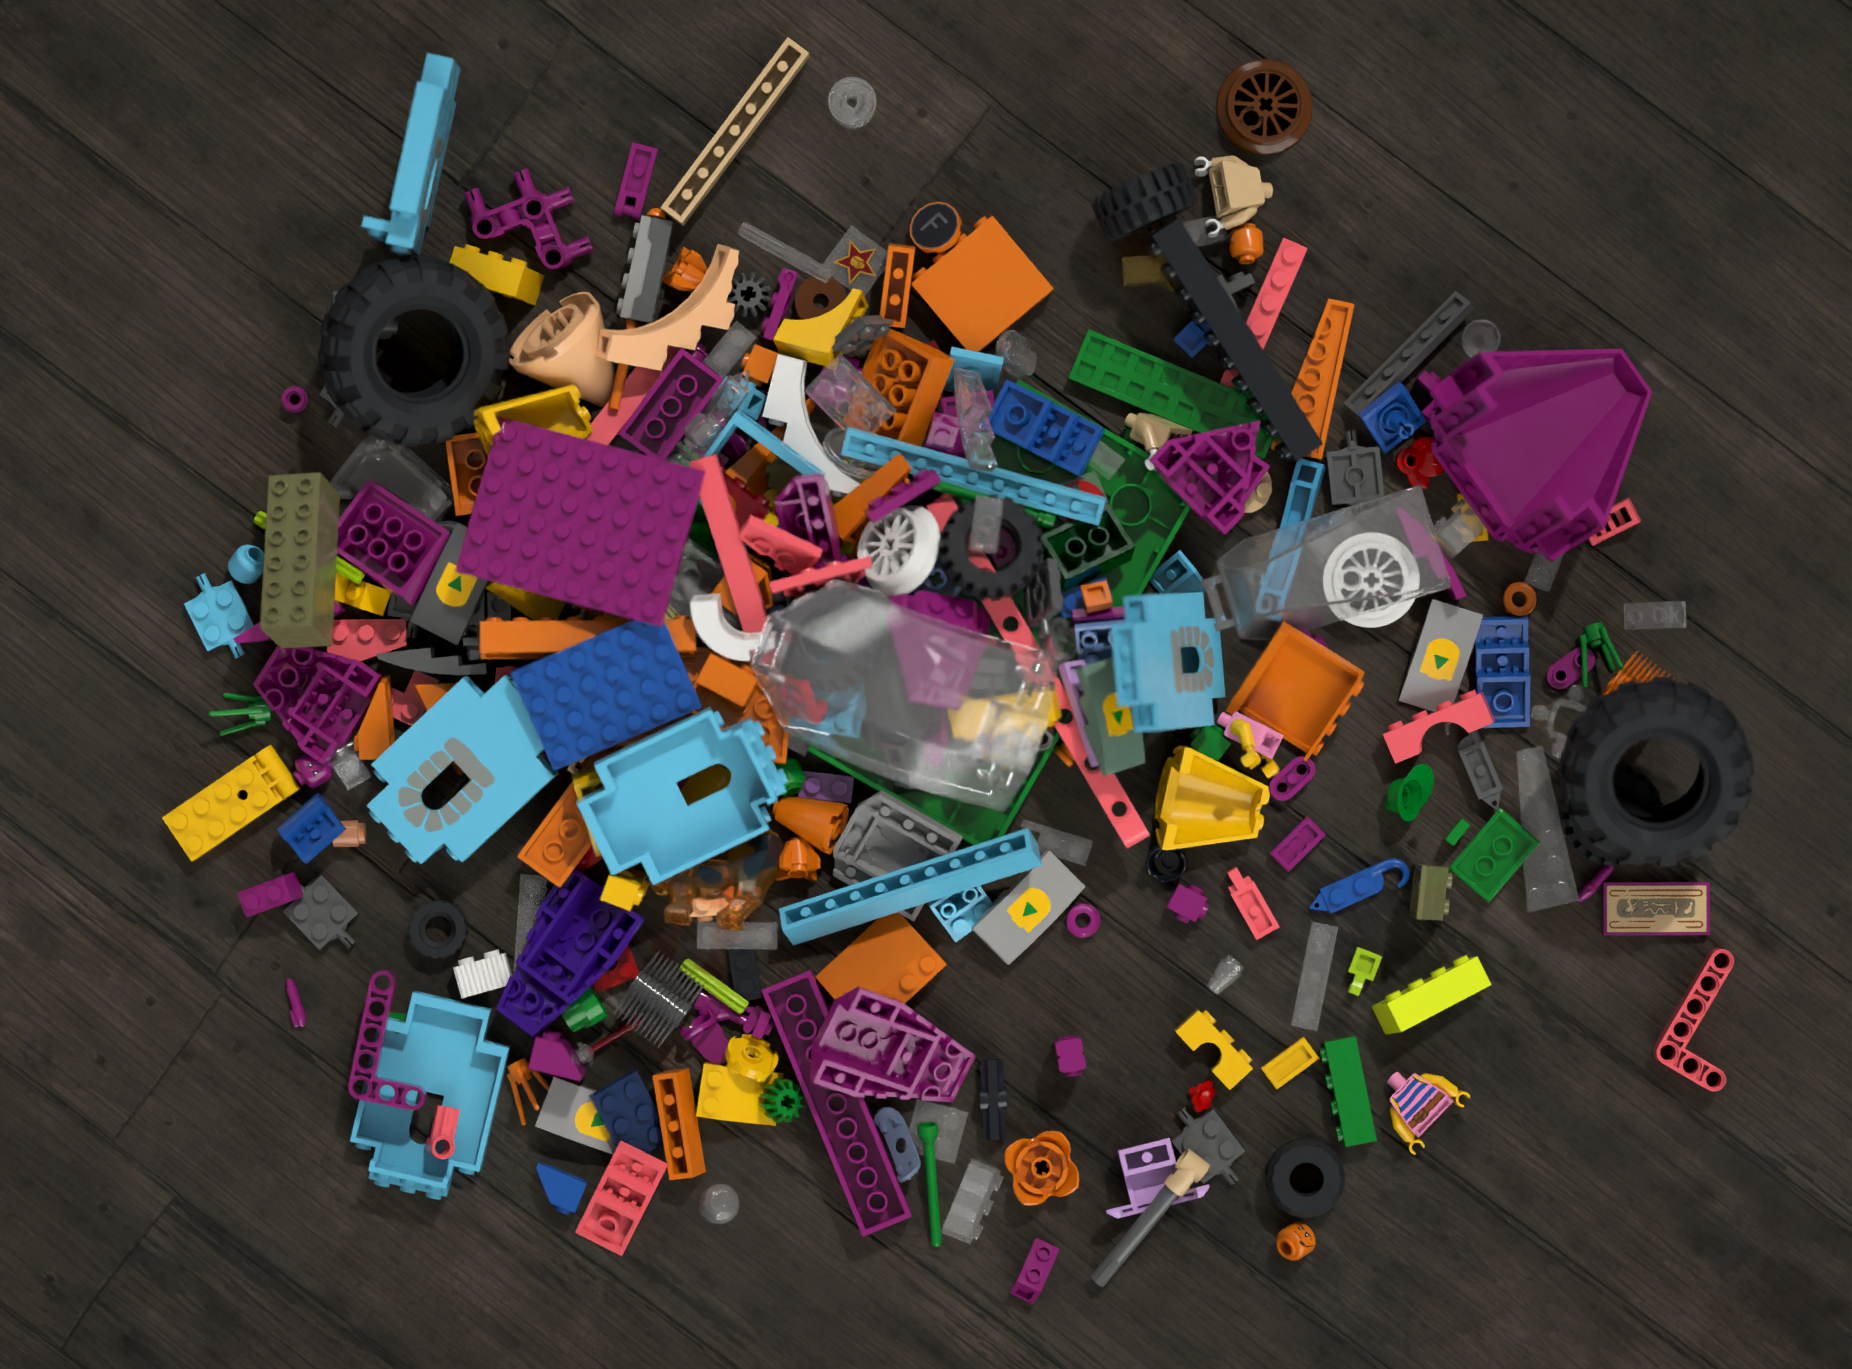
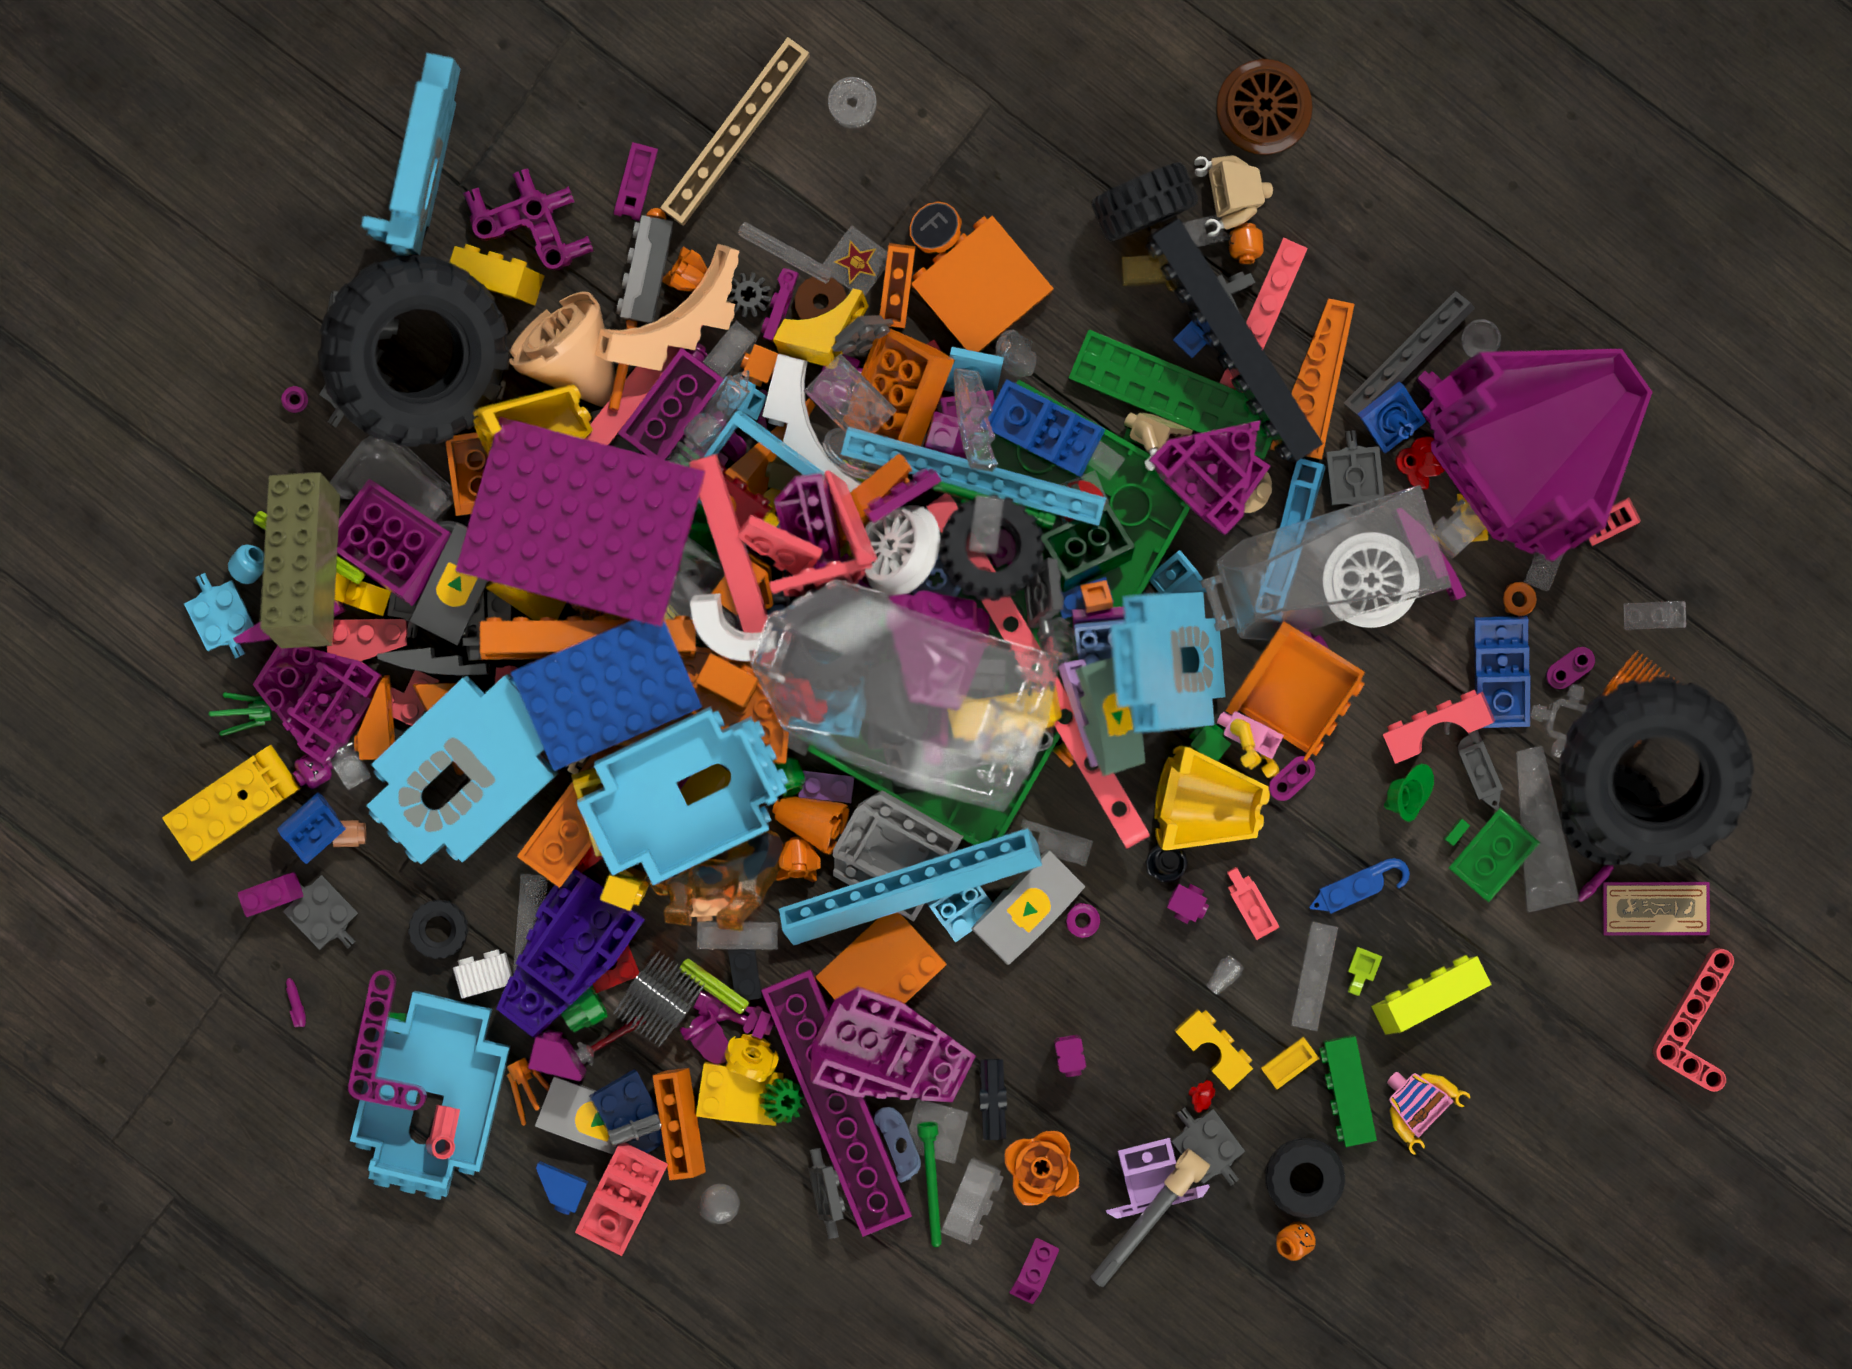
(634, 1130): none -> dark grey axle
(825, 1192): none -> dark grey plate
(850, 520): none -> coral slope
(1297, 843): magenta plate -> none
(1429, 892): olive slope -> none
(1440, 656): light grey slope -> none
(1597, 636): green plant -> none

